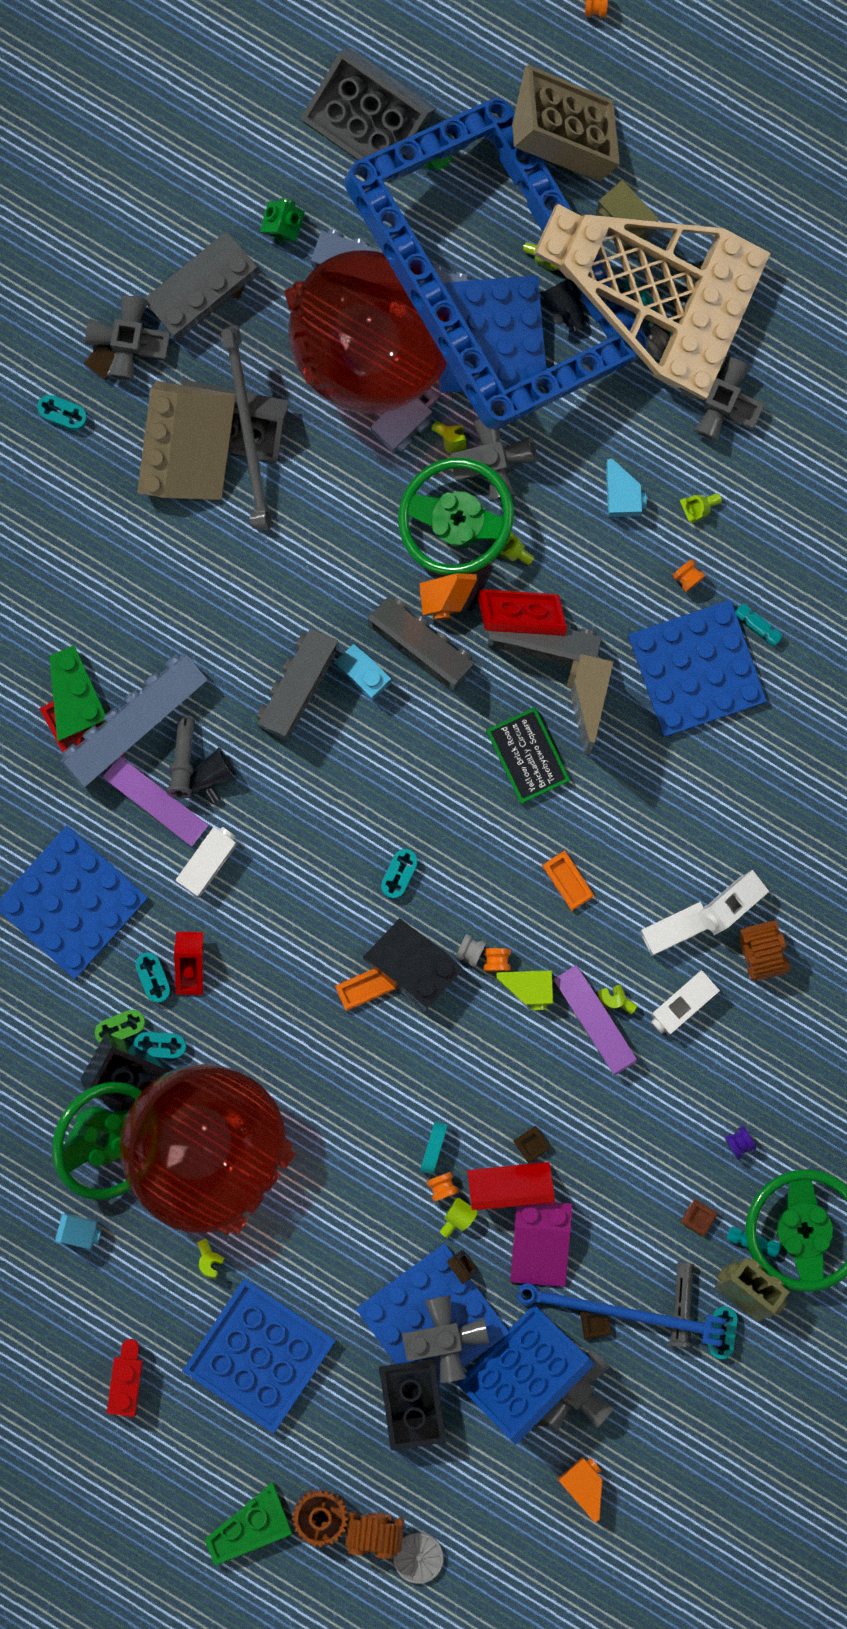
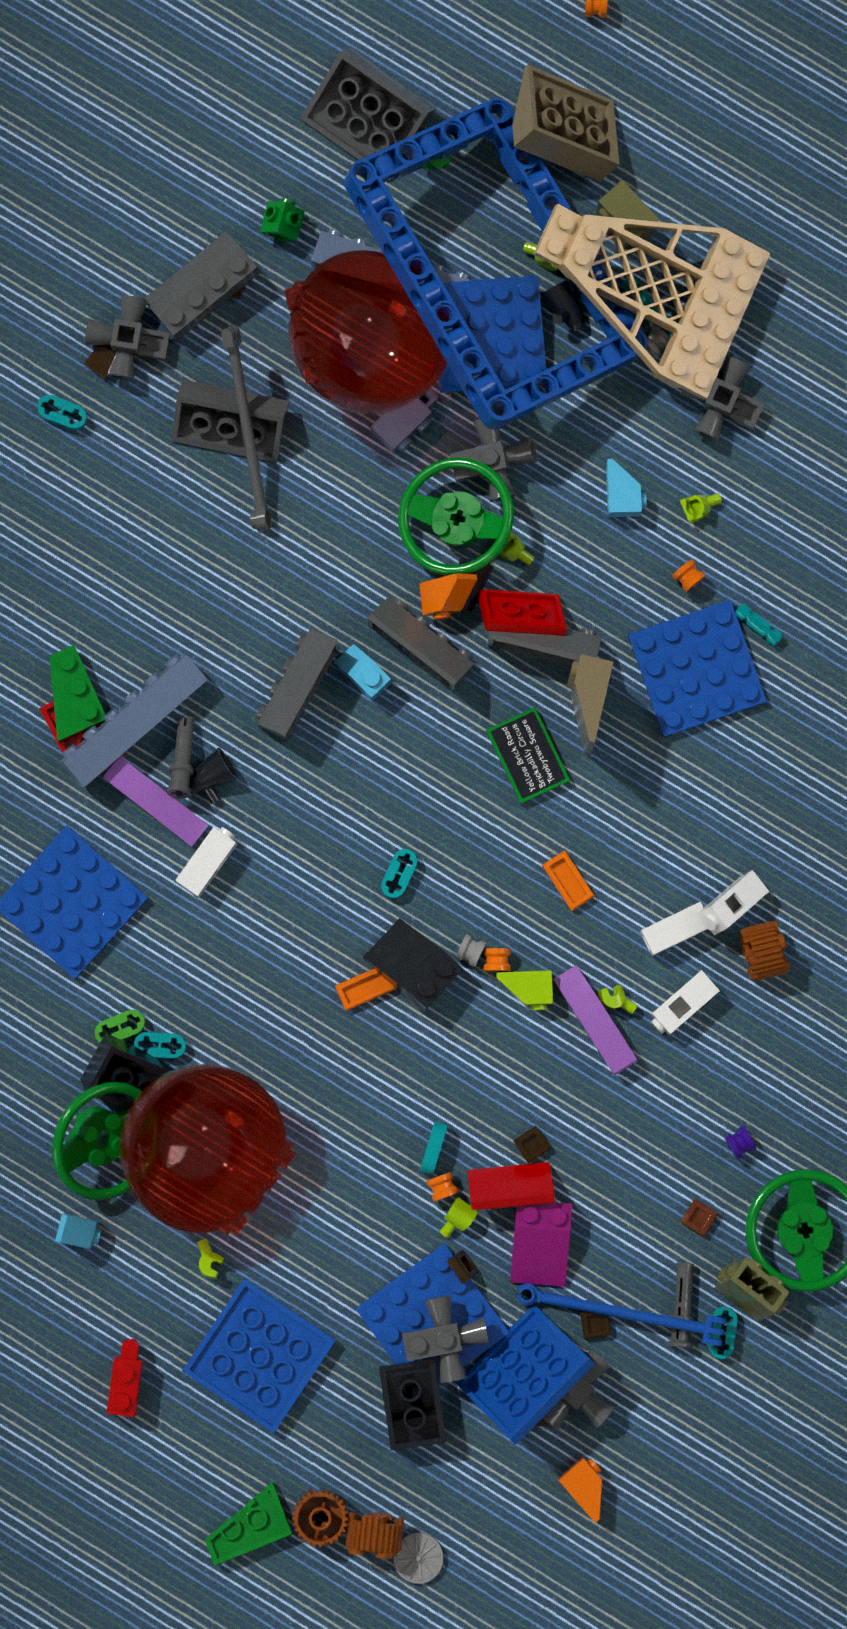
(159, 975): teal beam -> none
(186, 442): dark tan slope -> none
(189, 963): red slope -> none
(453, 437): lime piece -> none
(770, 1247): teal axle -> none

